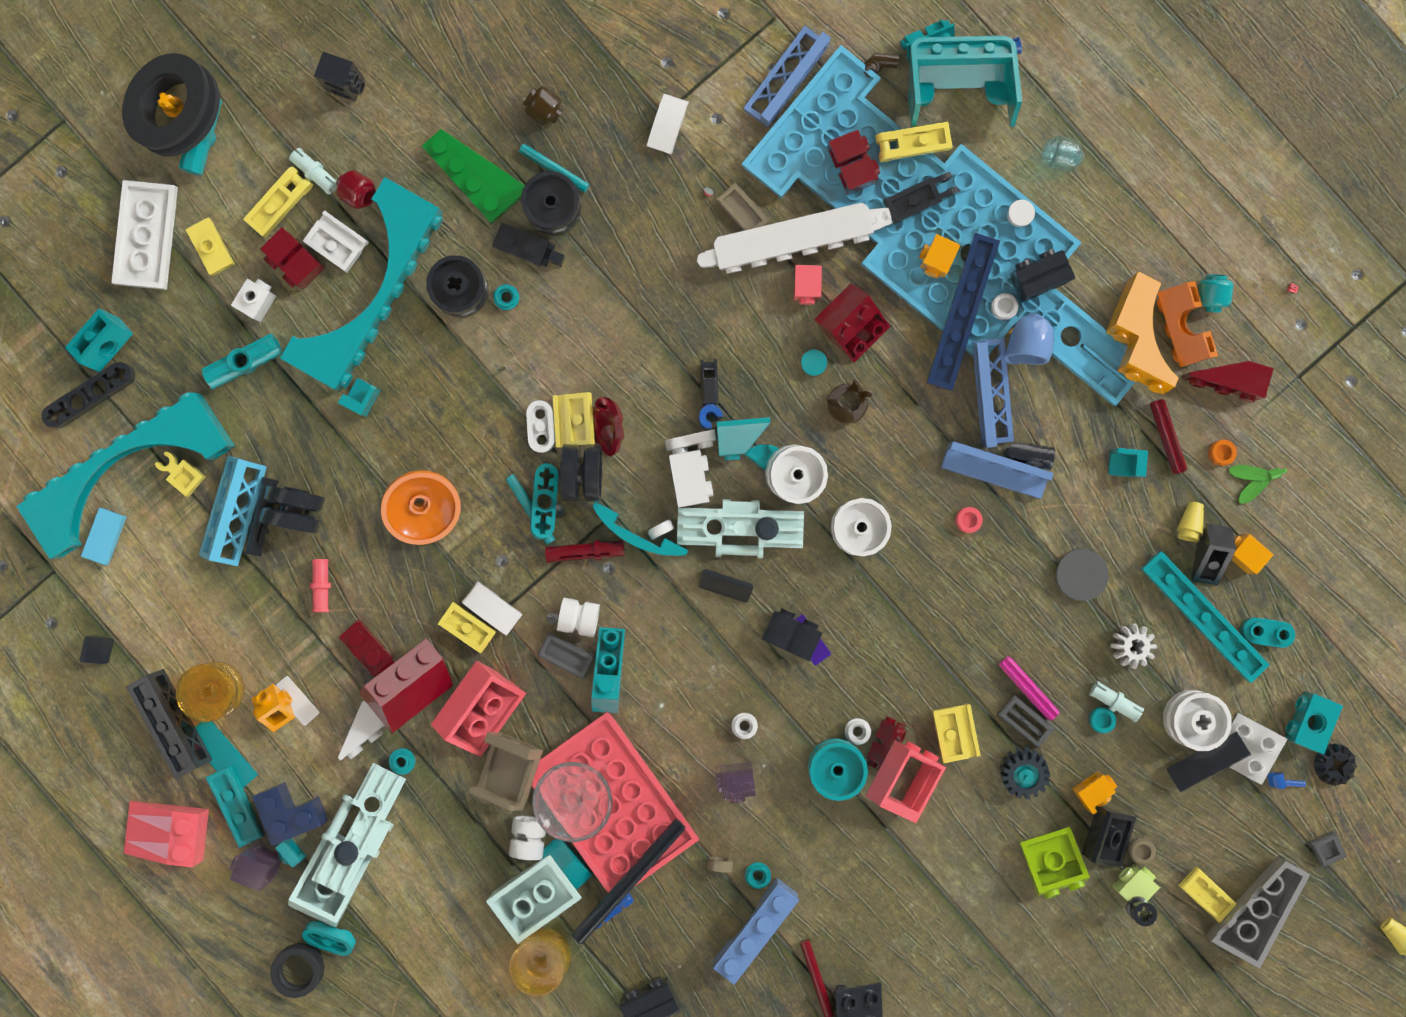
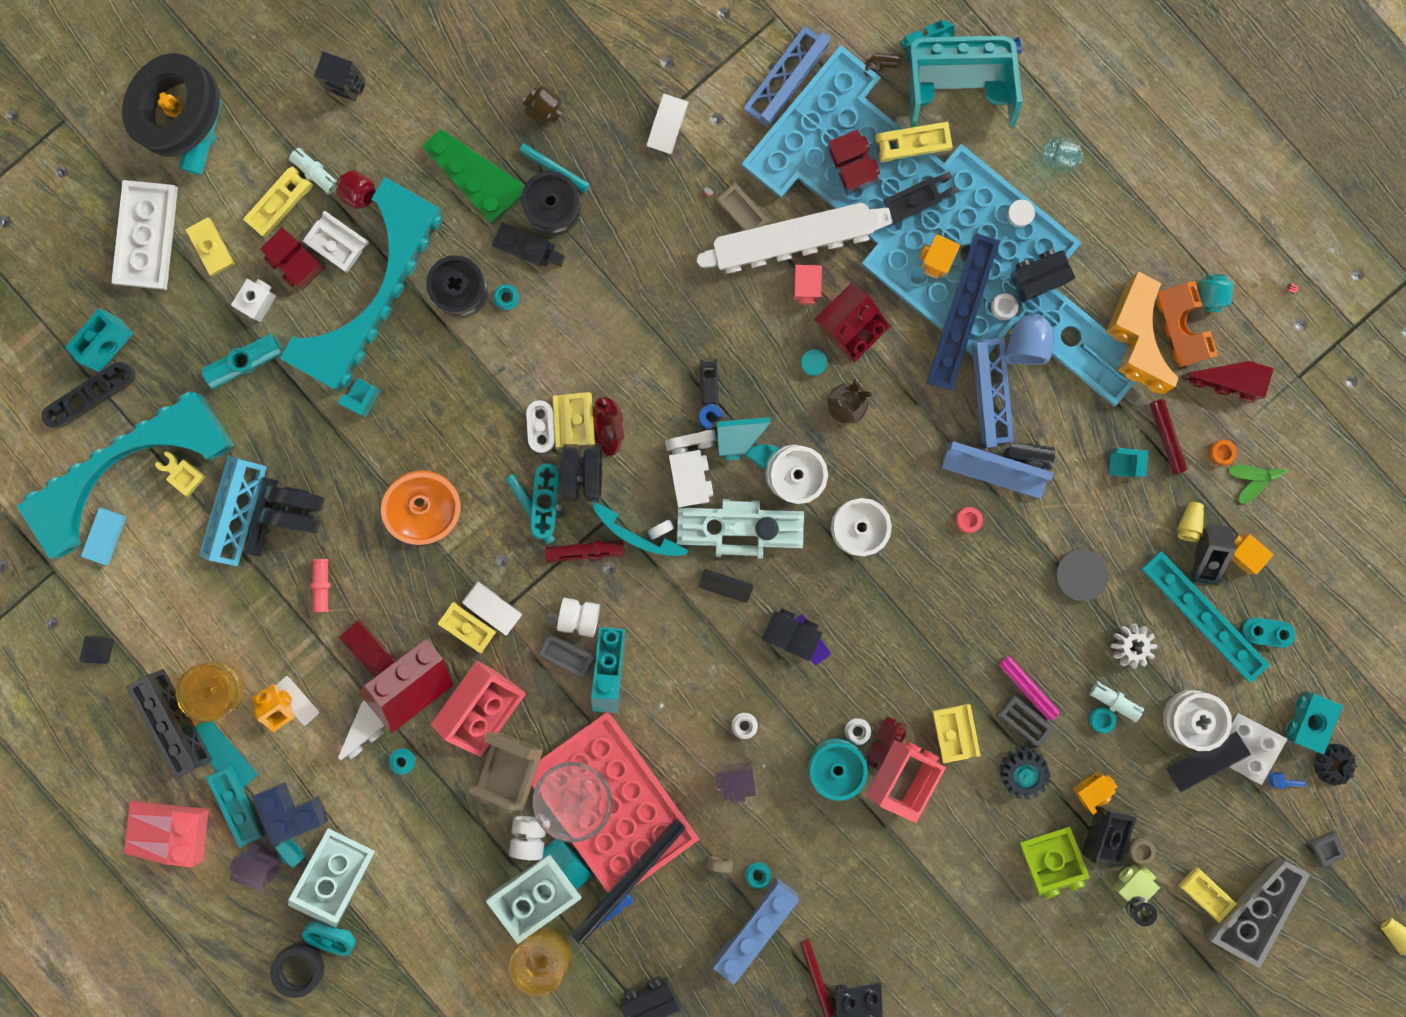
(366, 834): light aqua piece -> none

